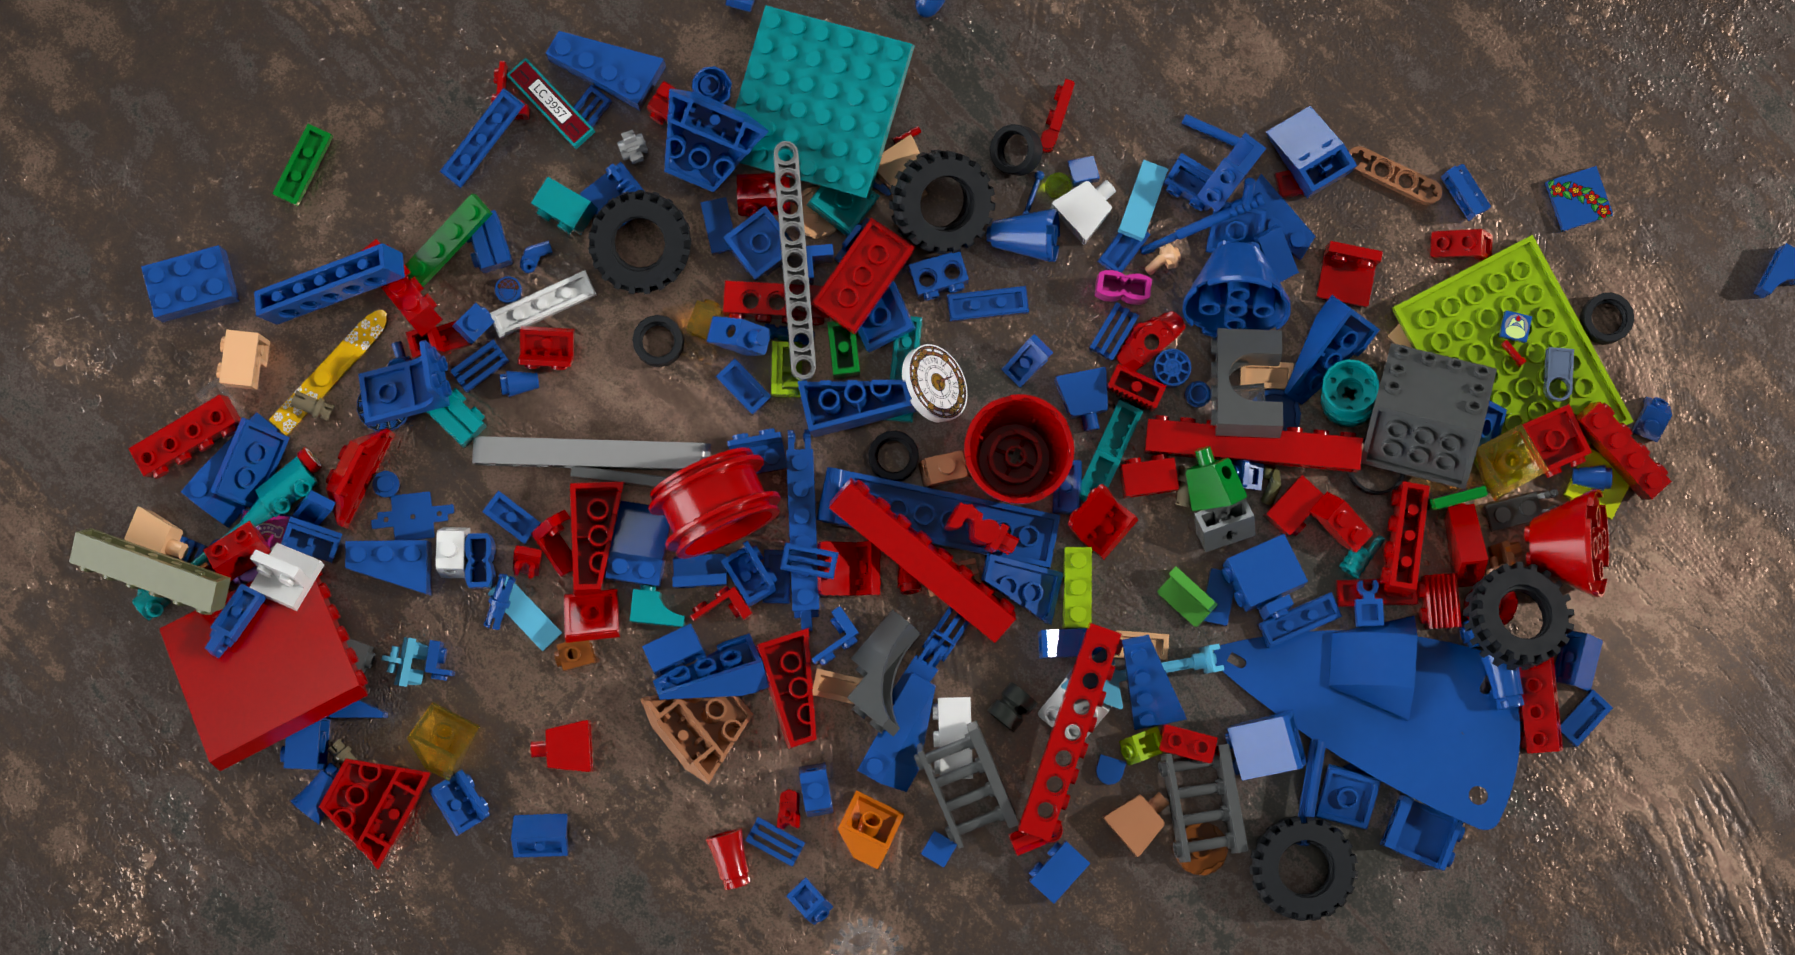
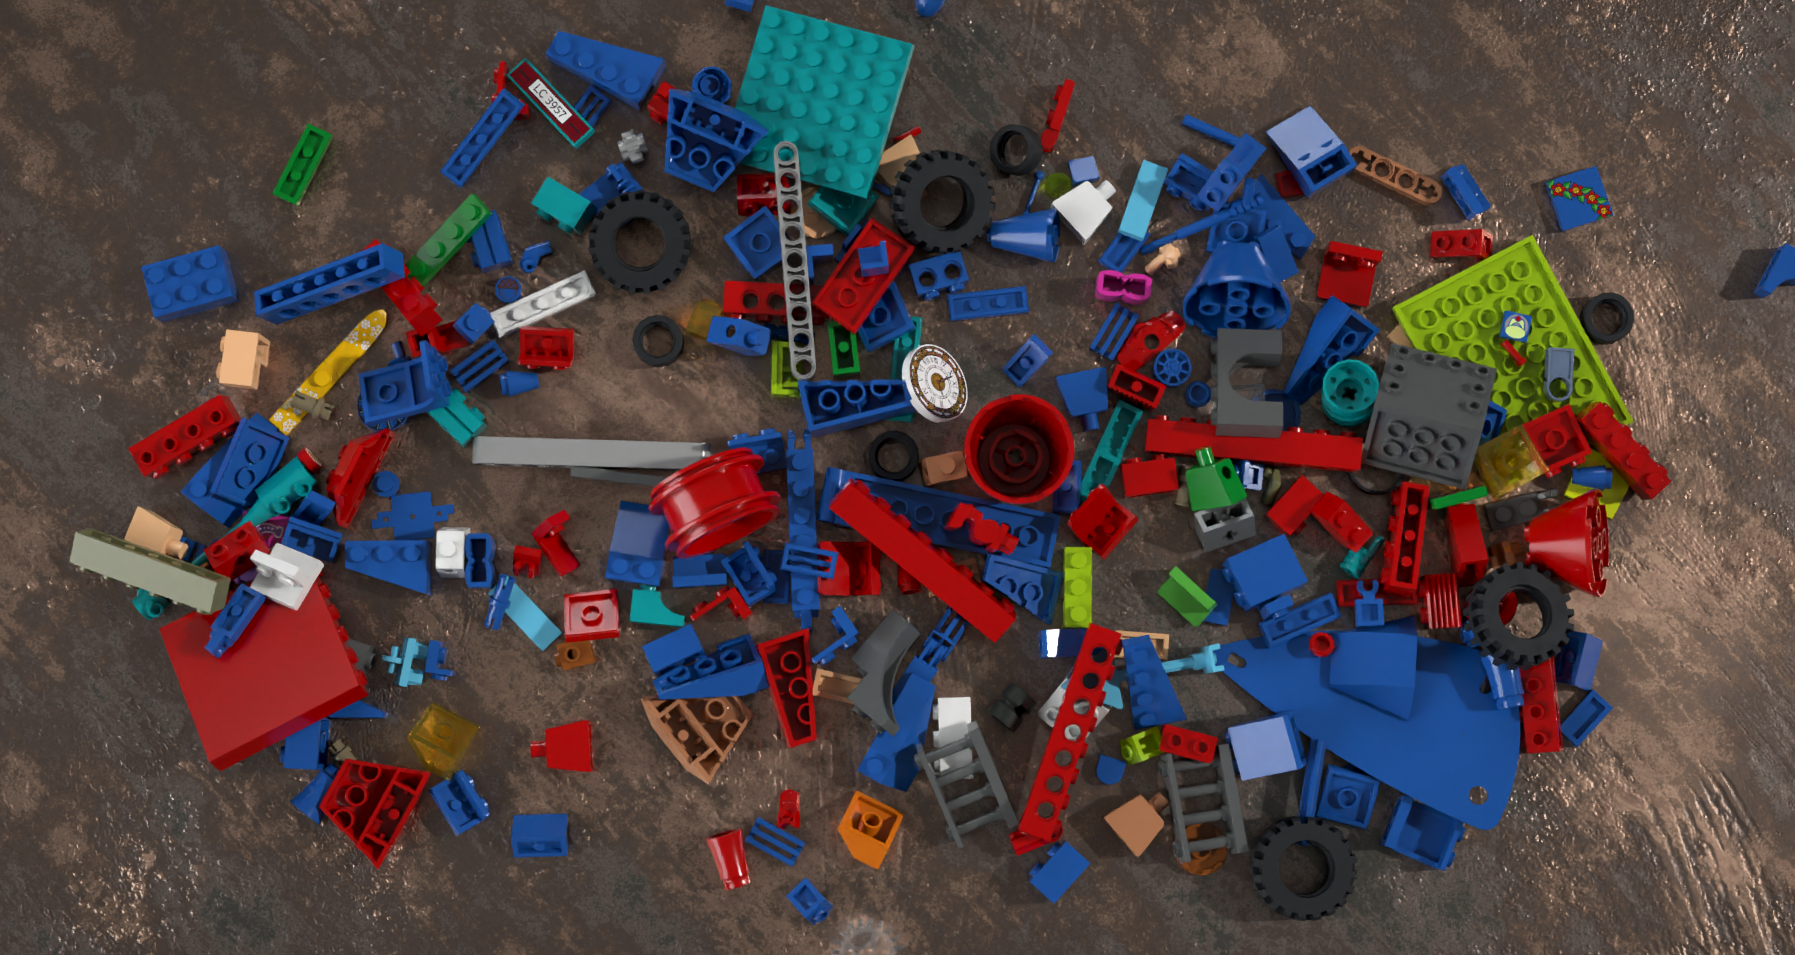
(511, 517): blue plate -> none
(592, 527): red wedge -> none
(717, 224): blue tile -> none
(743, 386): blue tile -> none
(816, 790): blue torso -> none
(874, 260): none -> blue panel
(939, 849): blue tile -> none
(1272, 376): light nougat tile -> none
(1321, 644): none -> red piece
(1653, 418): blue bracket -> none

